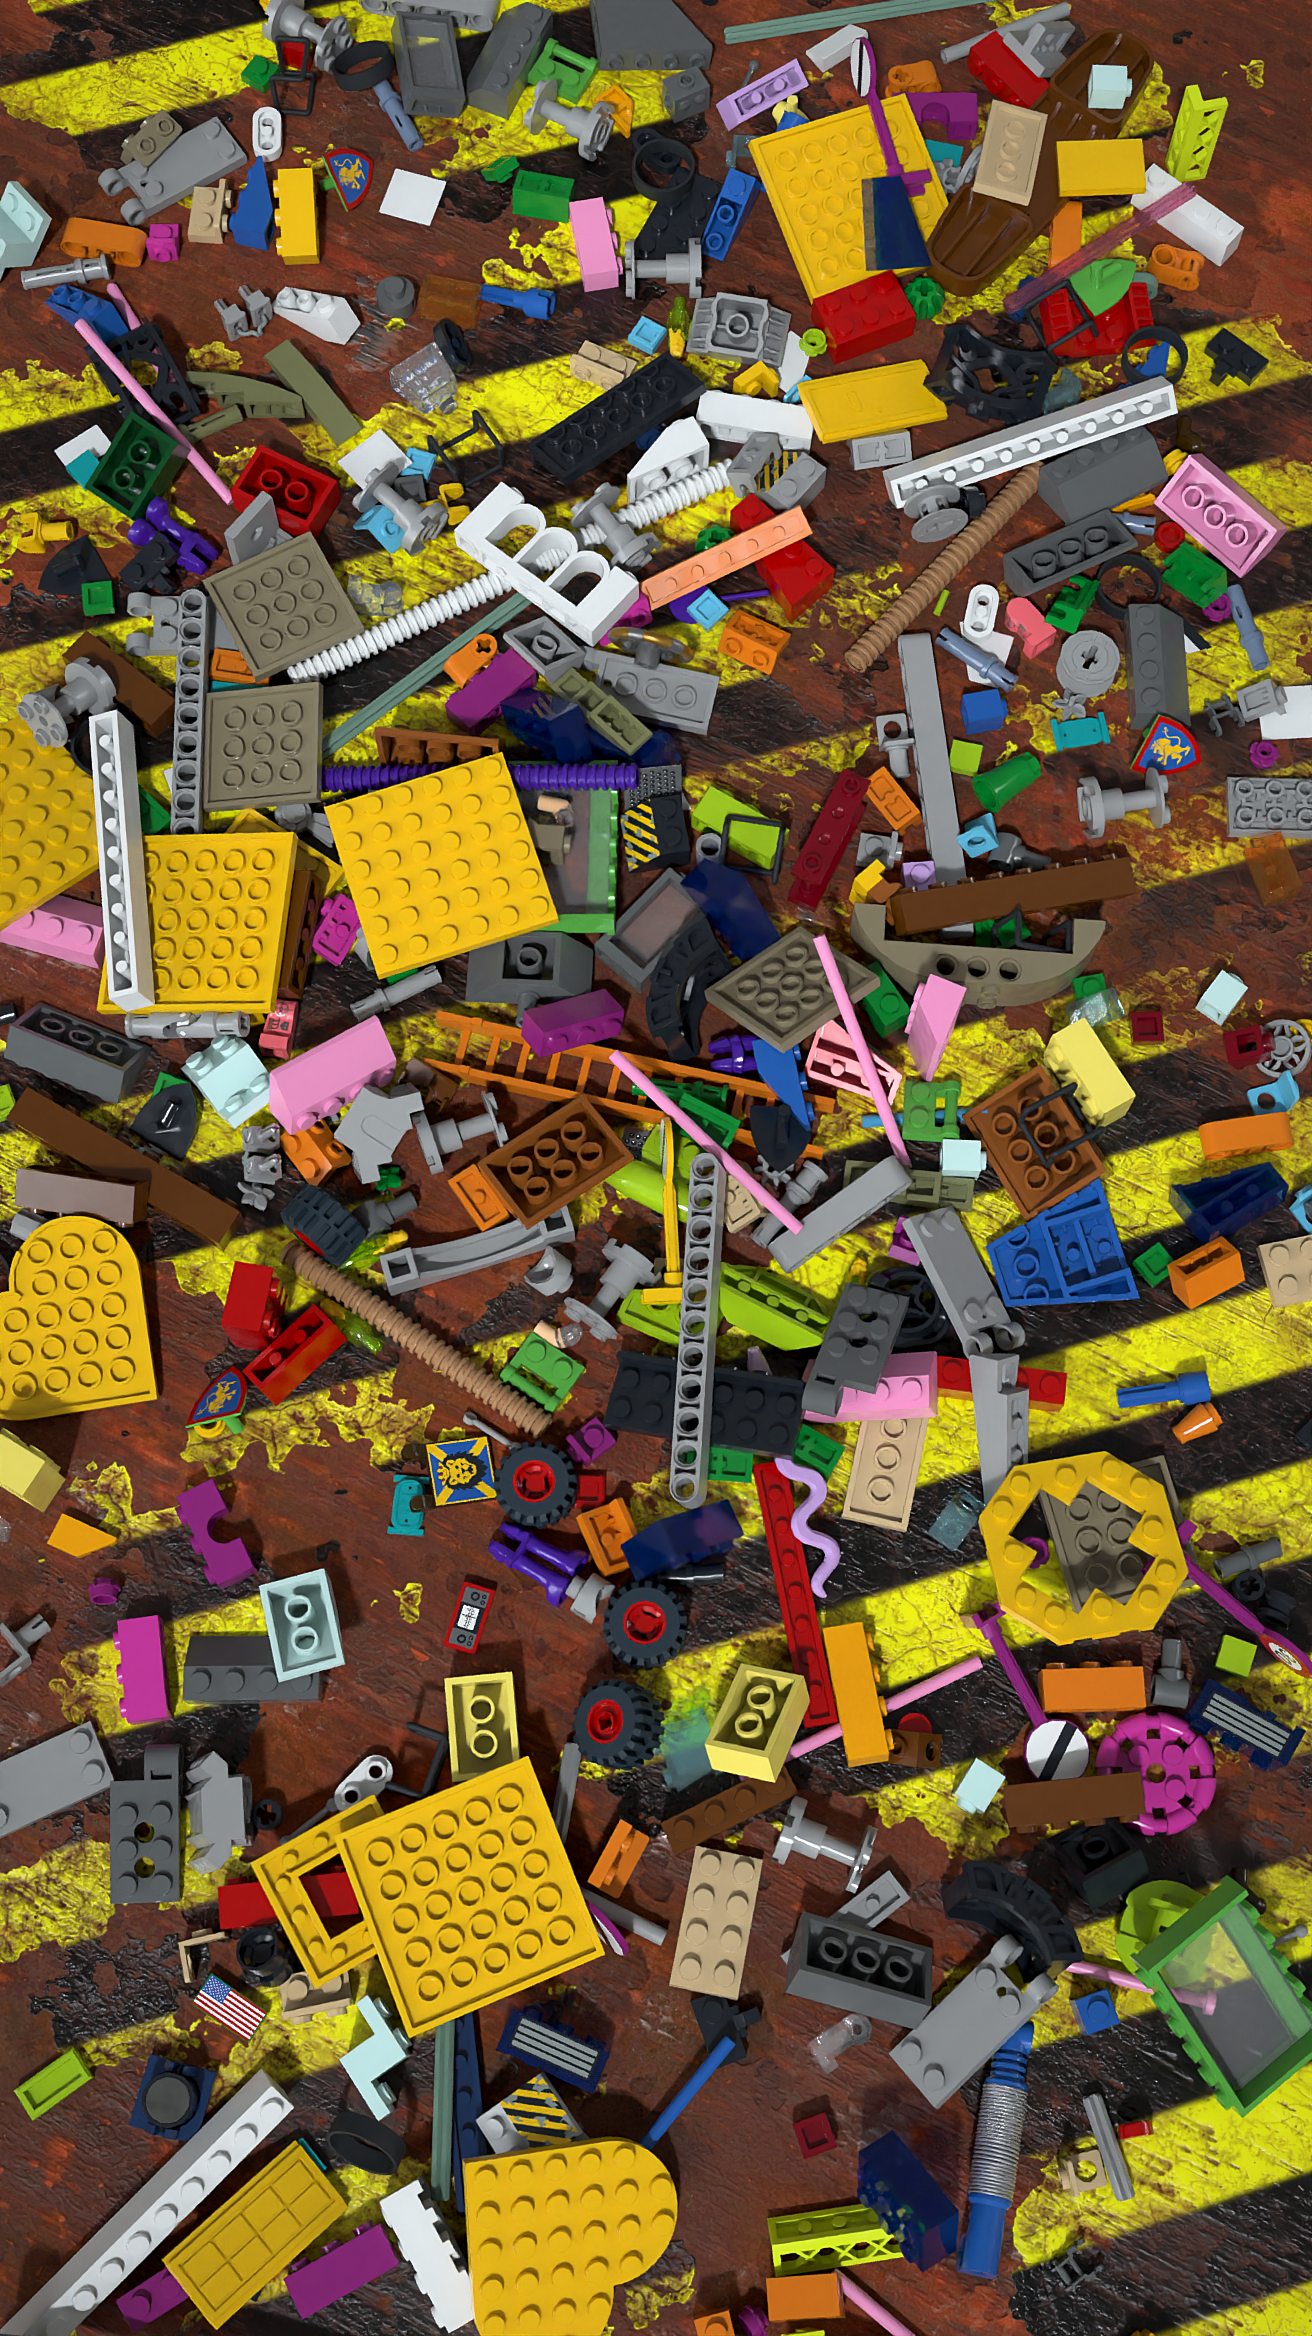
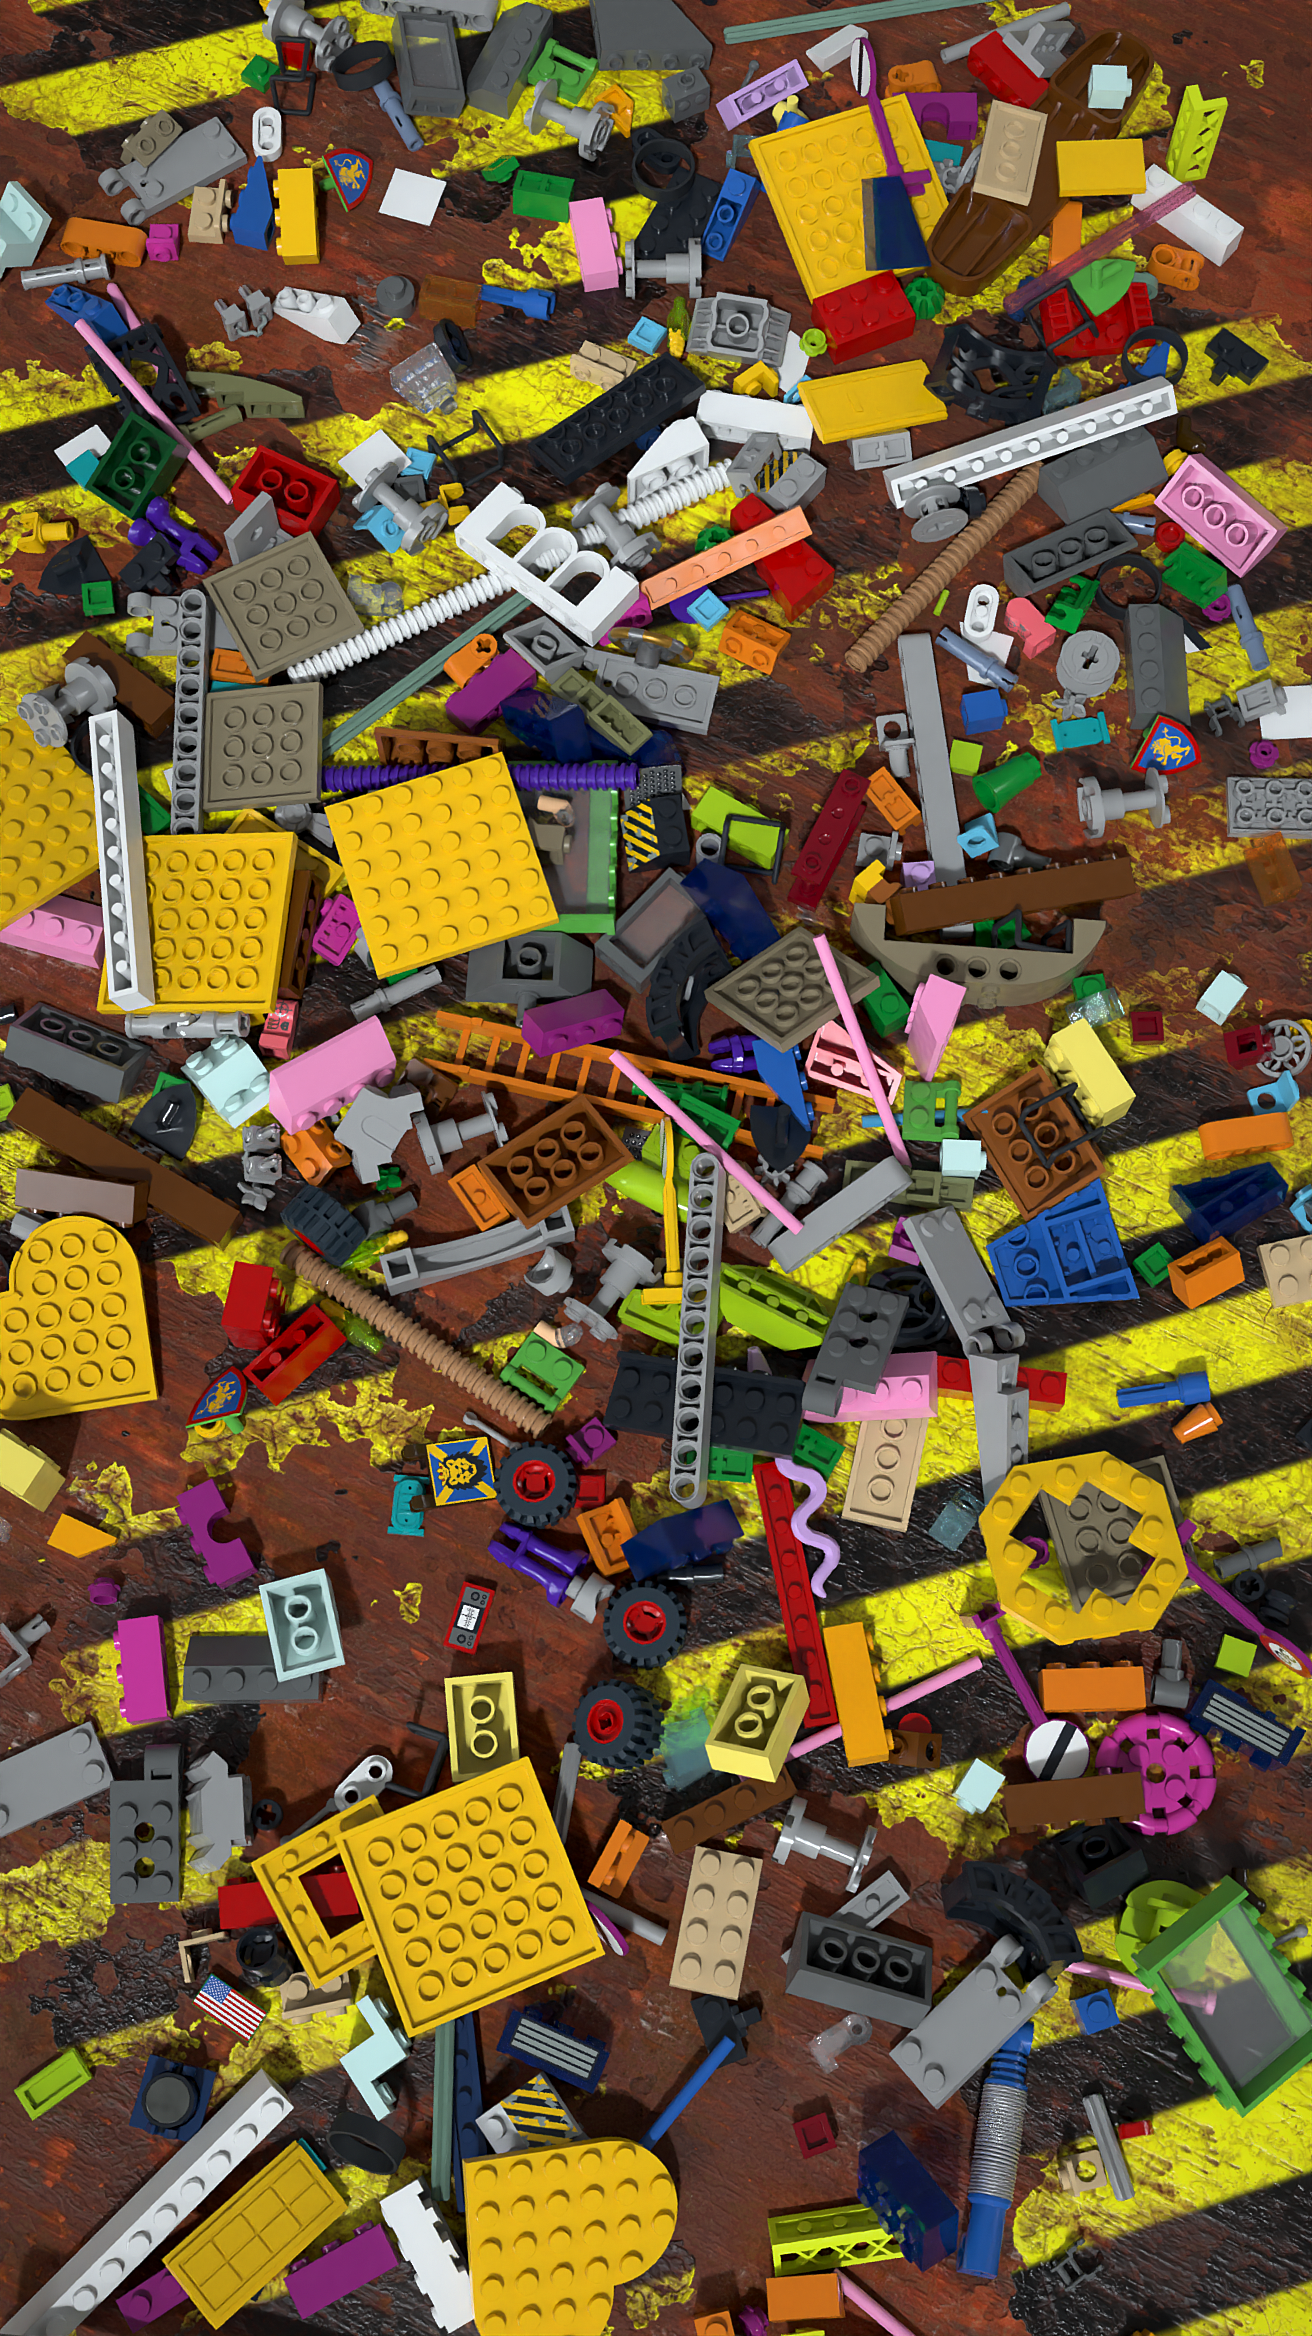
(317, 396): olive slope -> none

